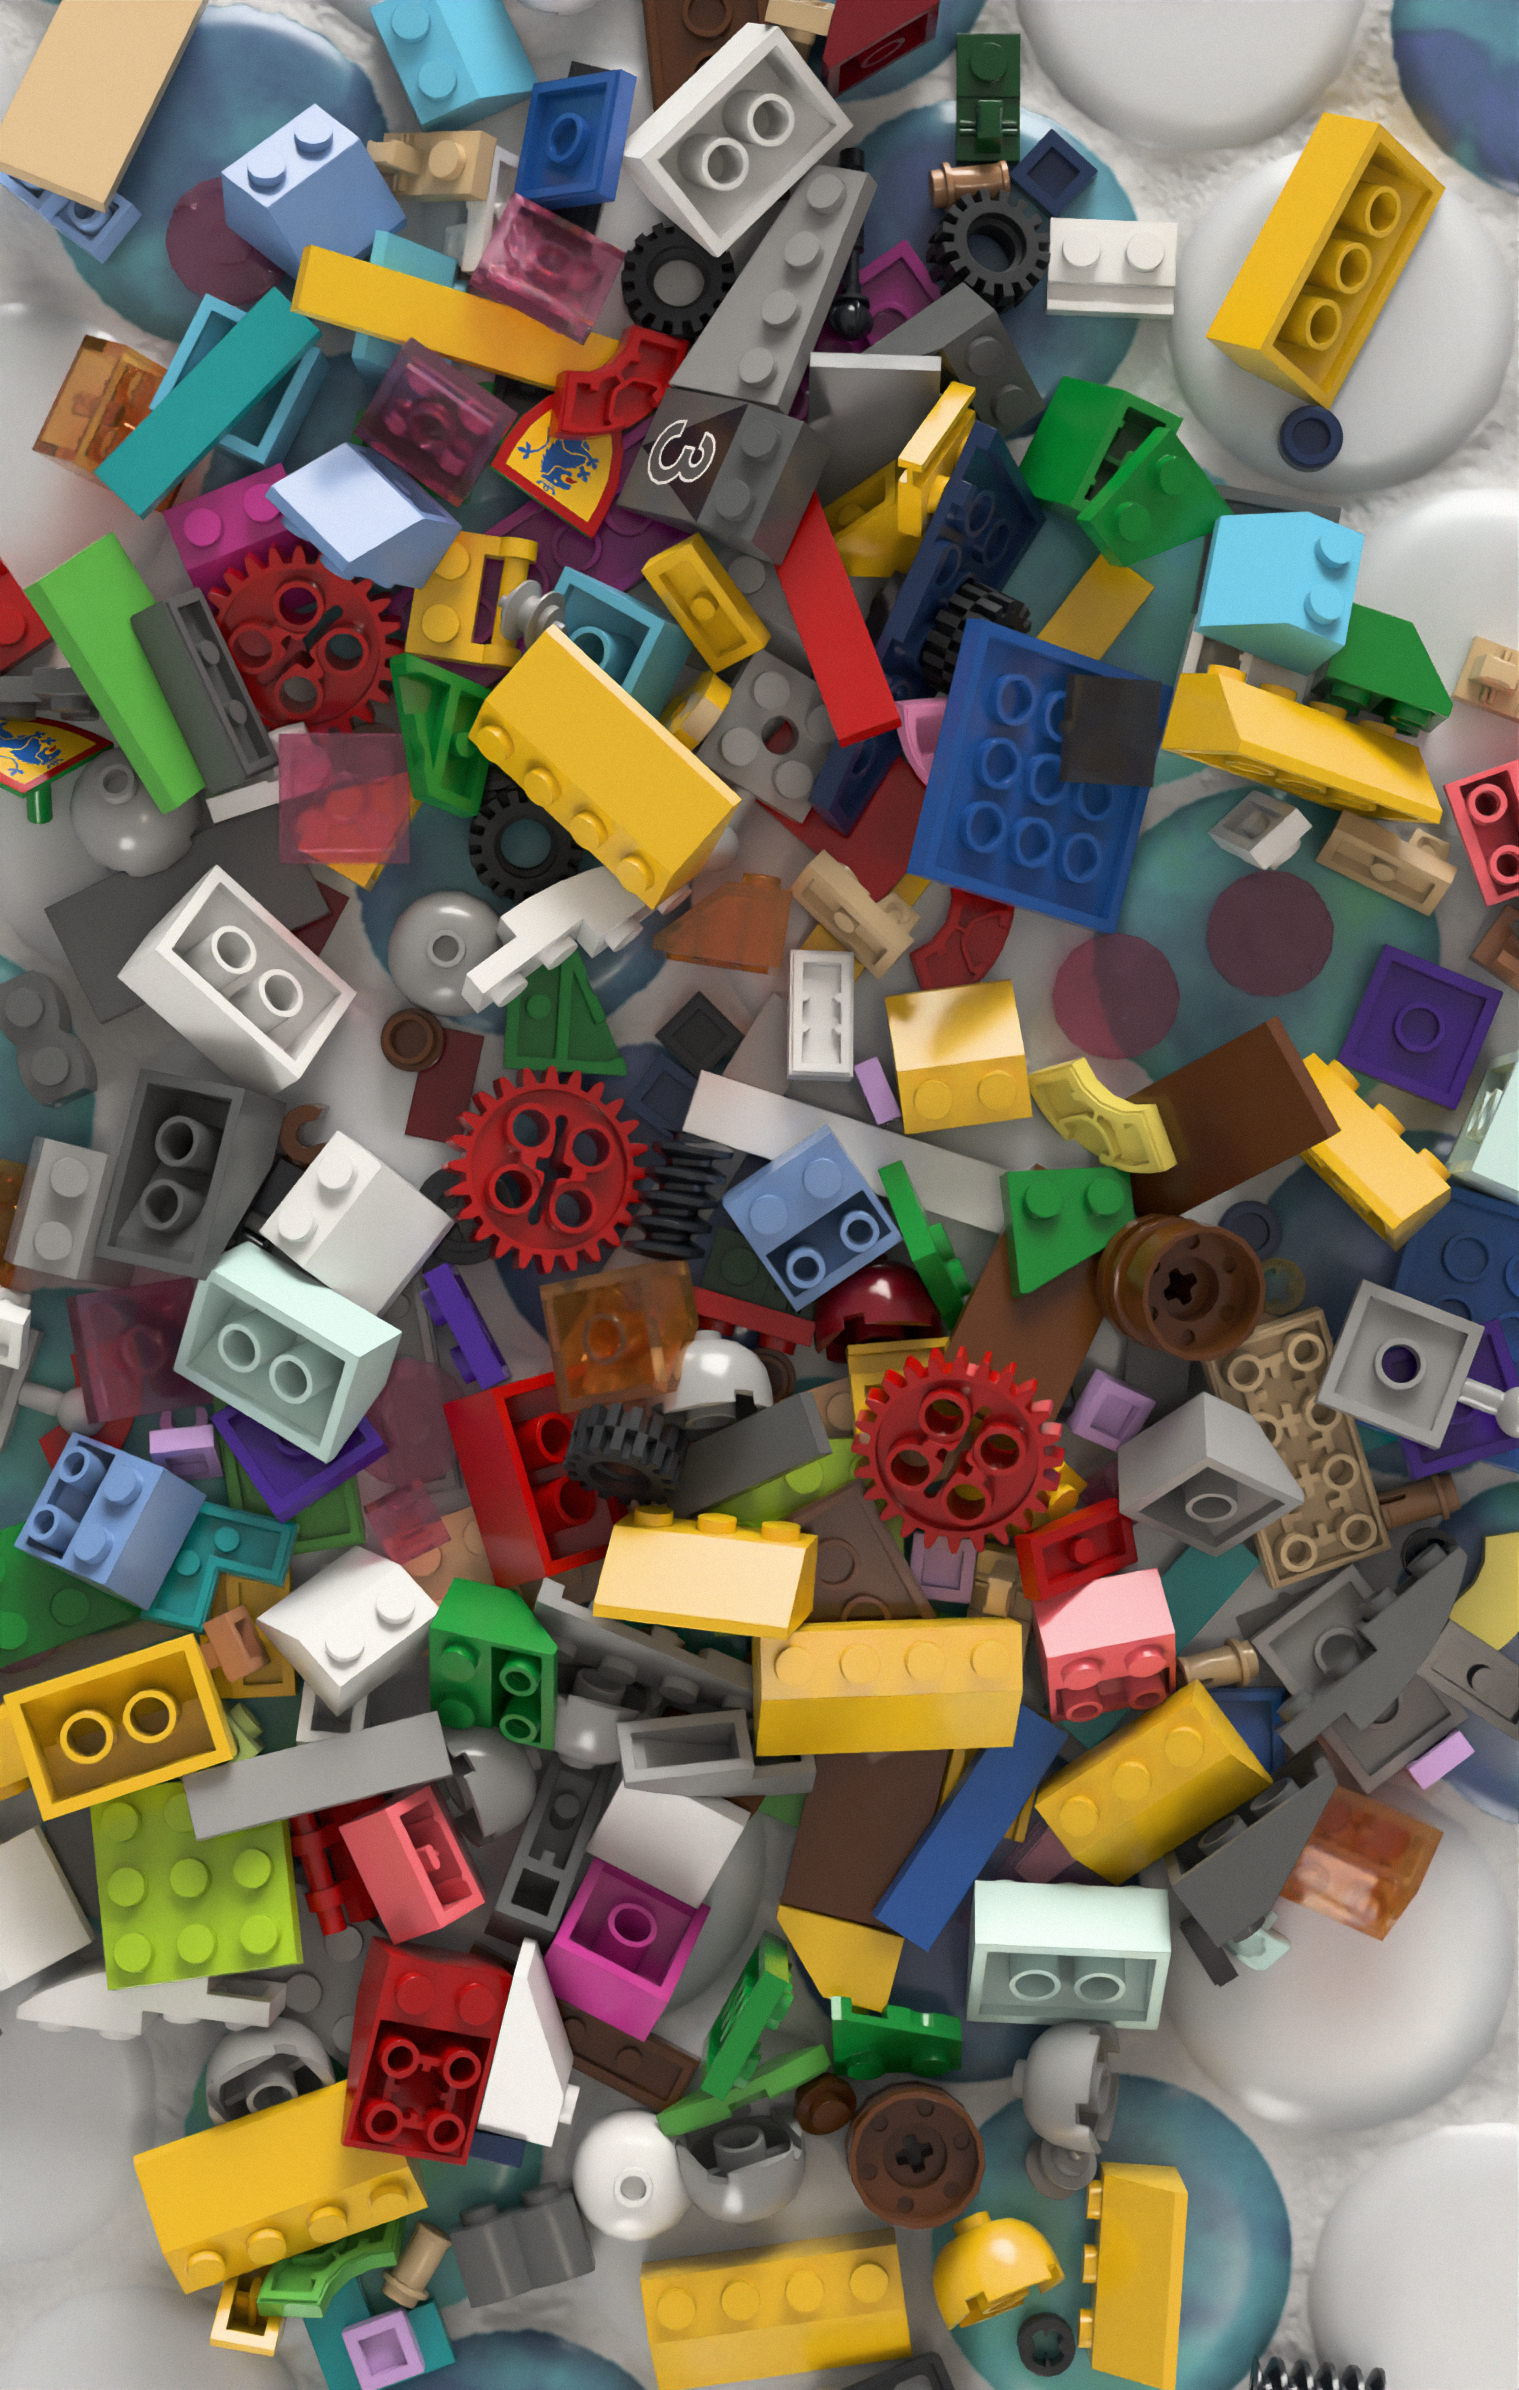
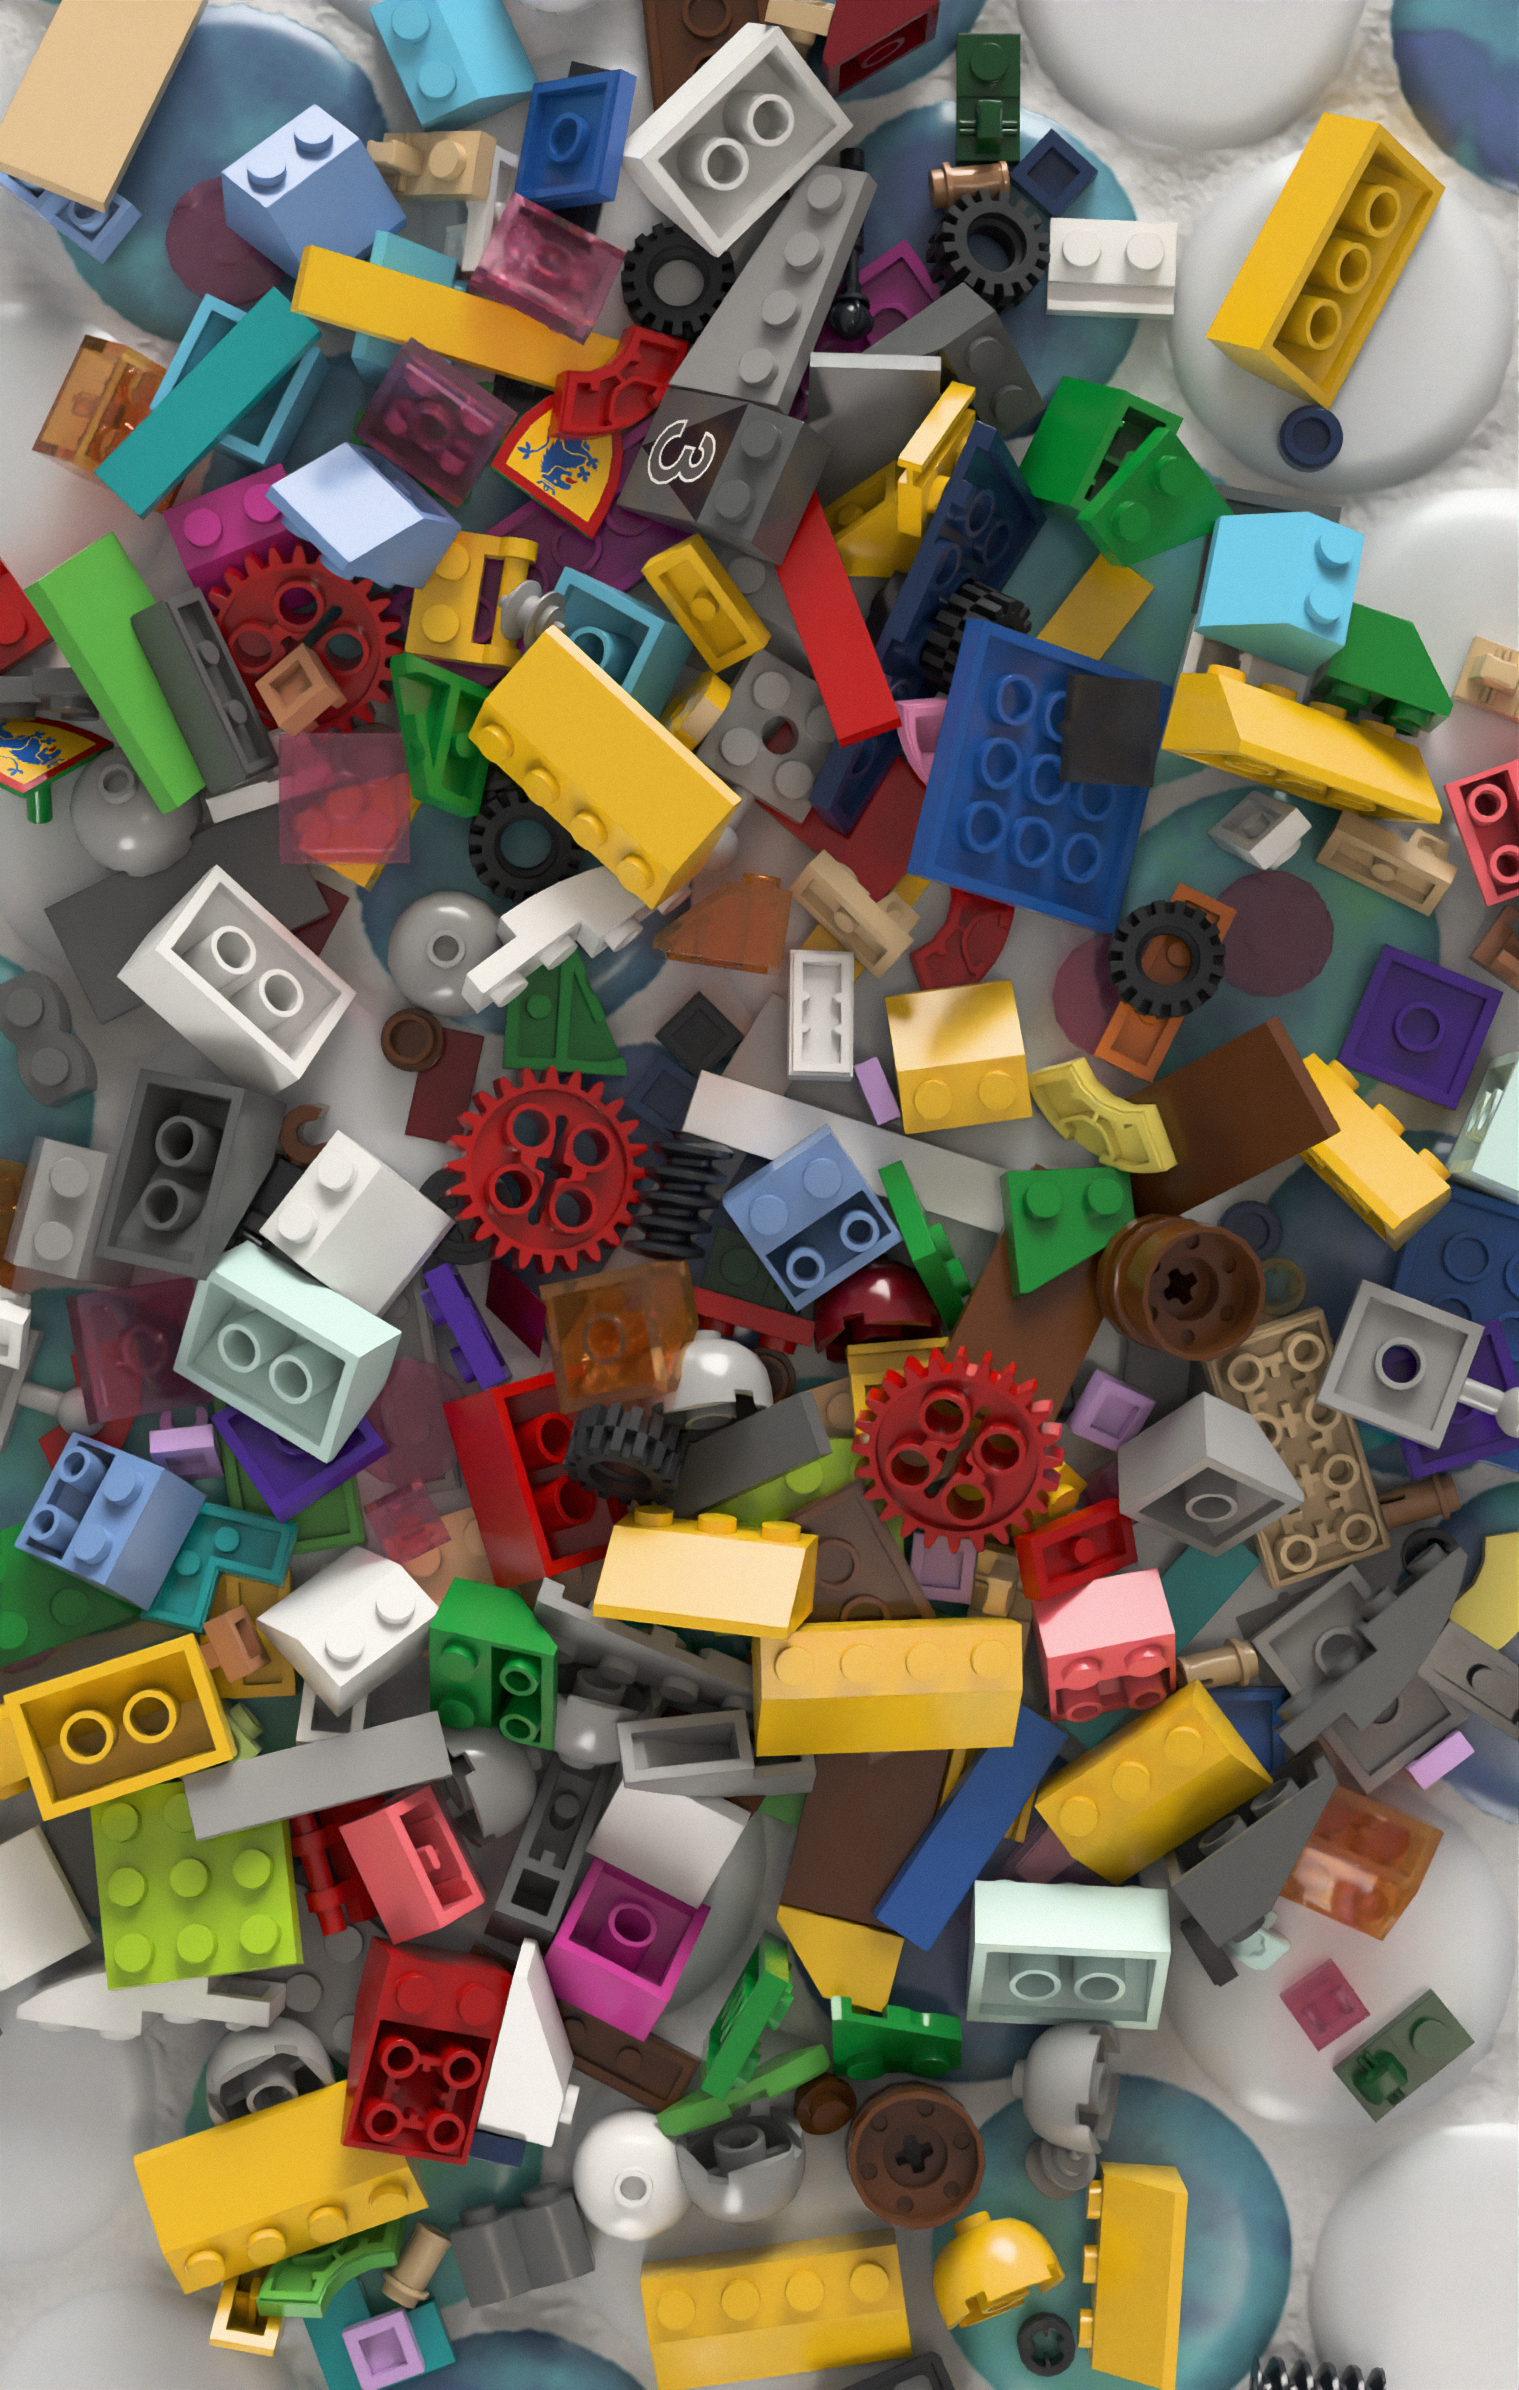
(299, 691): none -> nougat tile
(516, 1306): none -> dark red sticker
(1139, 1041): none -> orange plate
(1204, 949): none -> black tyre
(1324, 2004): none -> clear pink tile
(1403, 2055): none -> dark green hinge

